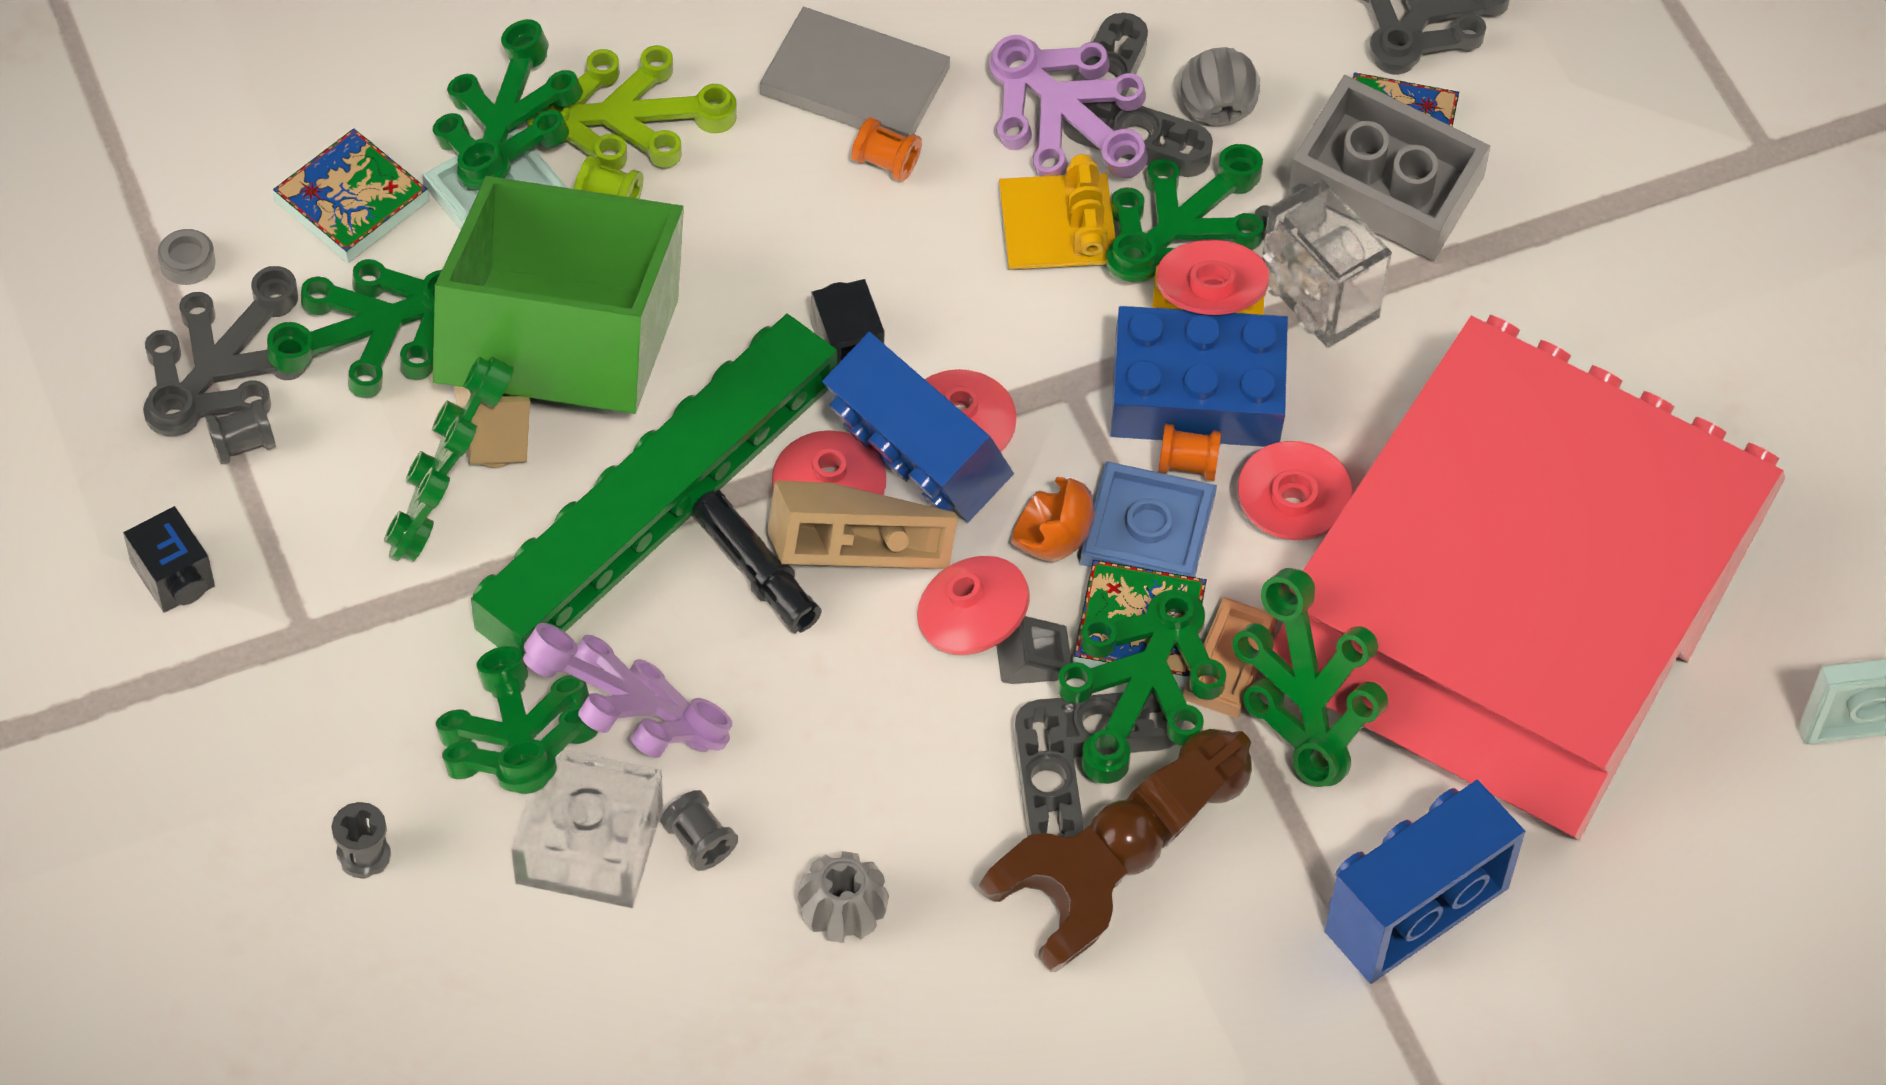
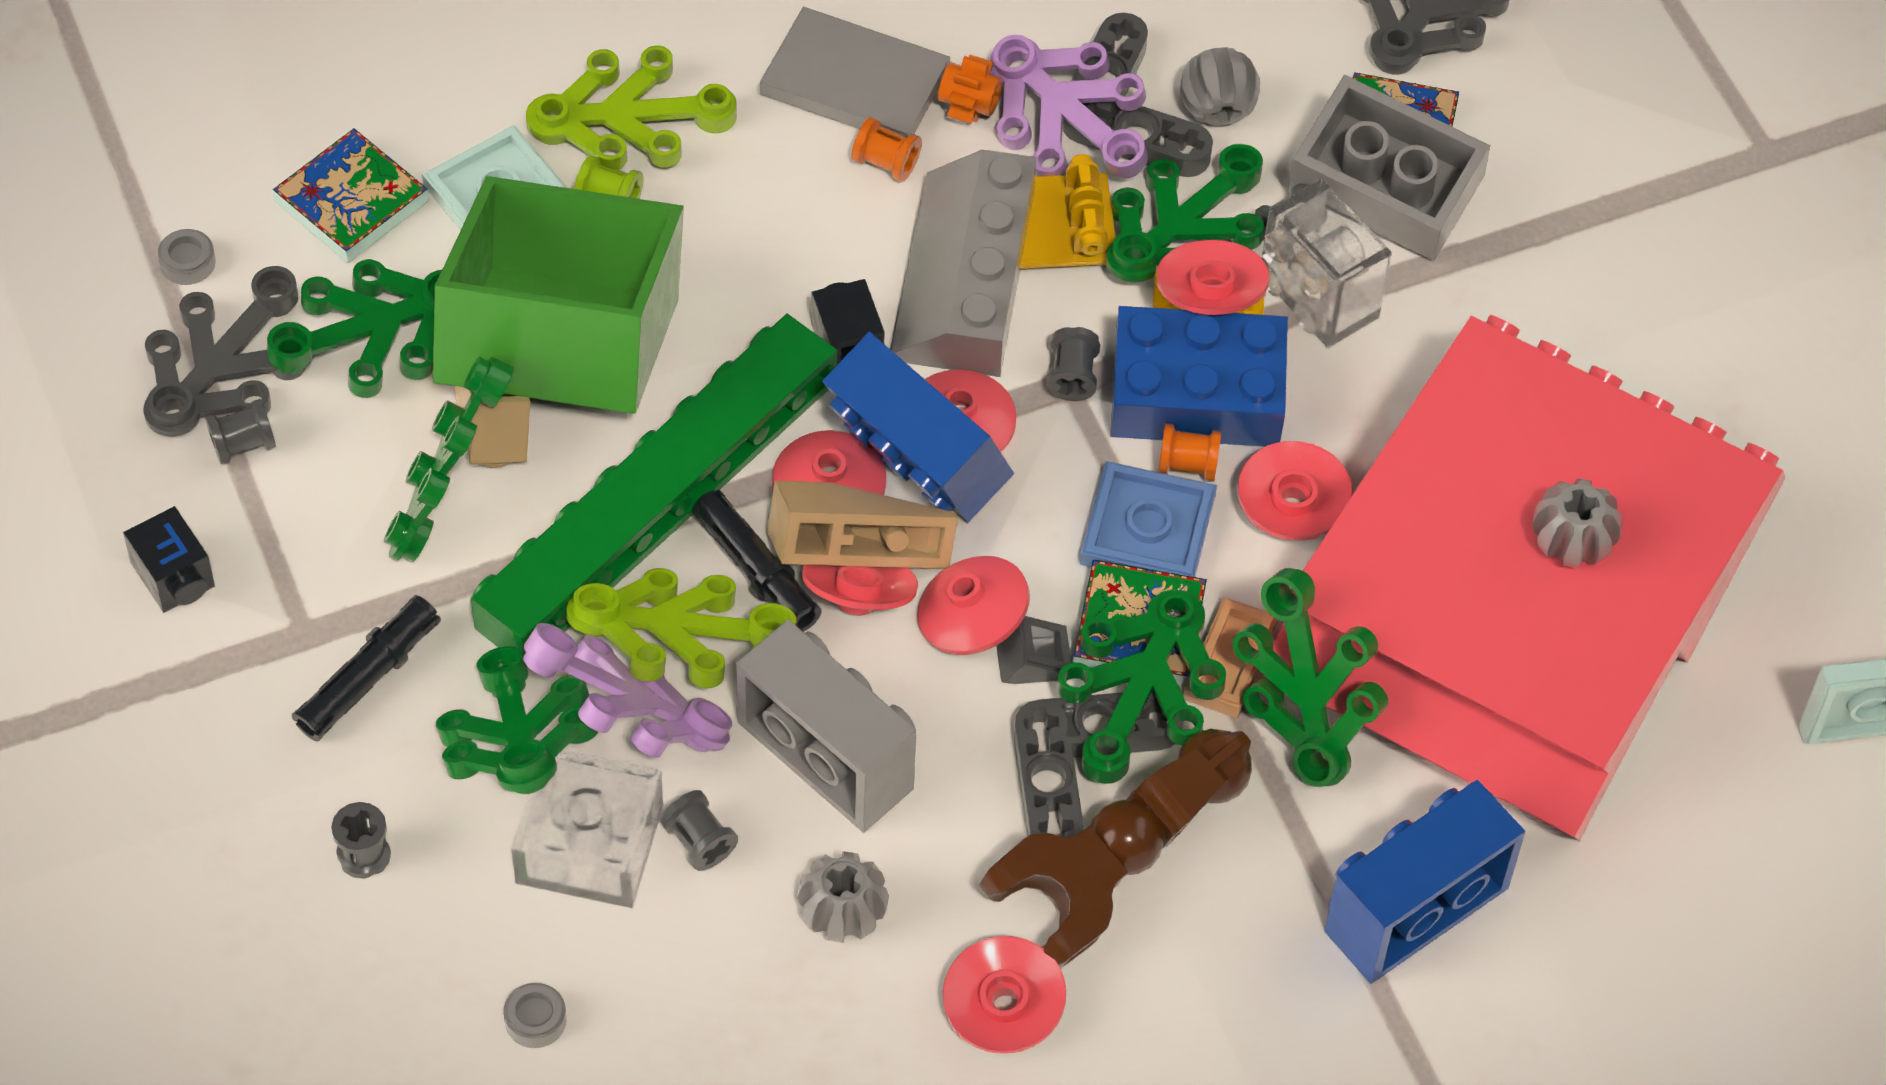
(384, 650): none -> black pin
(493, 154): green plant -> none
(535, 1015): none -> light grey tile
(613, 614): none -> lime plant
(826, 724): none -> light grey brick
(861, 588): none -> coral dish
(966, 263): none -> light grey slope
(970, 89): none -> orange gear
(999, 969): none -> coral dish
(1055, 522): orange hair -> none
(1073, 364): none -> dark grey bush
(1577, 522): none -> light grey piece

